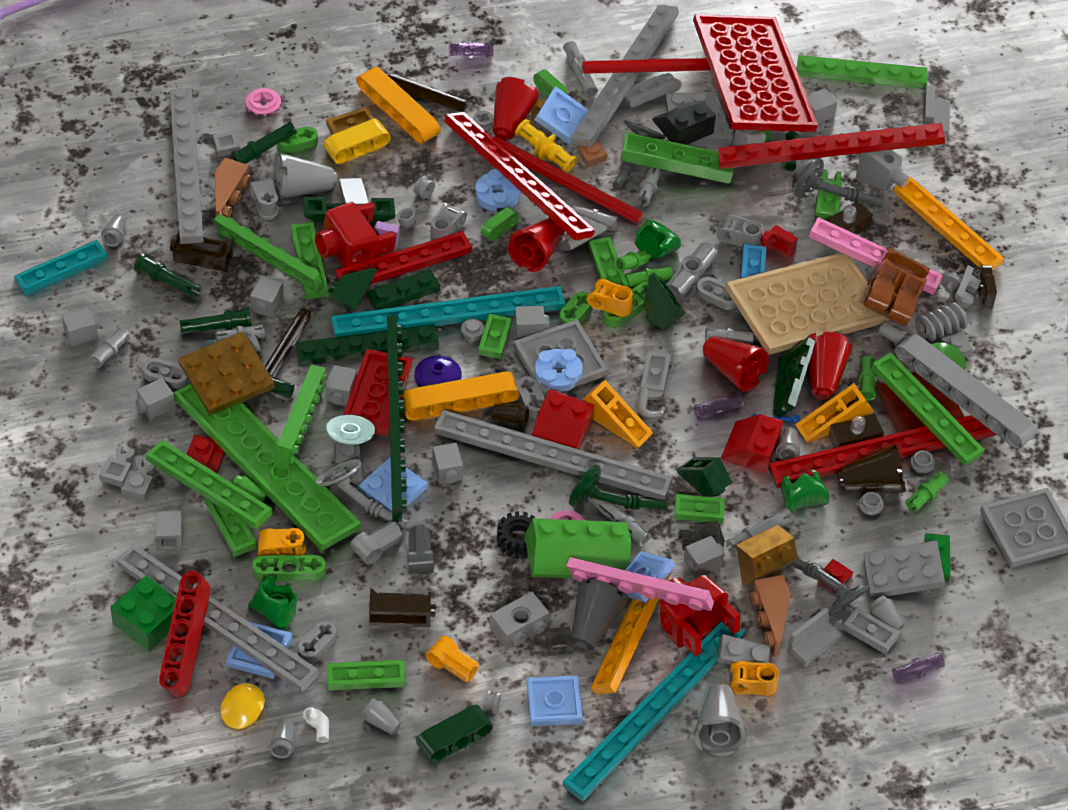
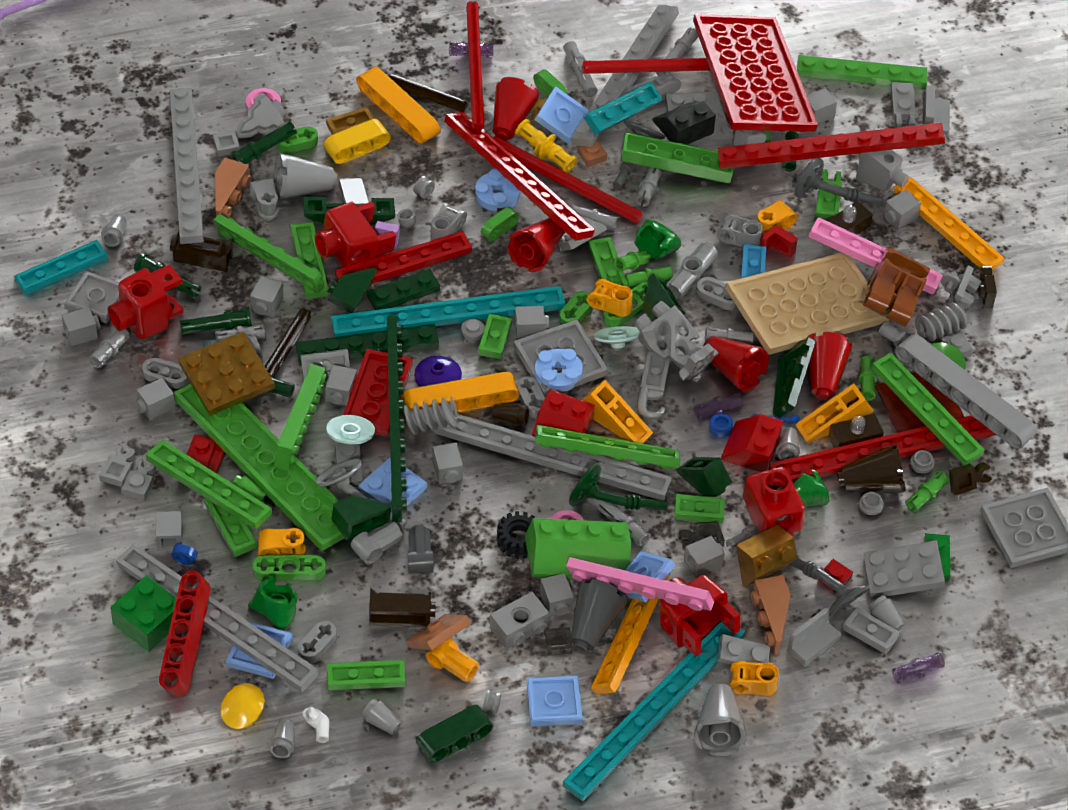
(95, 293): none -> light grey plate
(144, 302): none -> red piece
(184, 554): none -> blue tile
(261, 118): none -> light grey rock
(325, 360): none -> light grey plate
(359, 515): none -> dark green slope
(432, 416): none -> light grey piece
(438, 632): none -> nougat plate
(475, 67): none -> red axle
(556, 595): none -> light grey brick
(599, 445): none -> bright green plate
(617, 335): none -> light aqua dish
(622, 108): none -> teal tile
(665, 330): none -> light grey hips
(682, 46): none -> light grey pin
(721, 425): none -> blue tile
(768, 504): none -> red piece
(777, 214): none -> light orange piece
(902, 209): none -> light grey brick
(903, 103): none -> light grey hinge
(965, 477): none -> dark brown plate

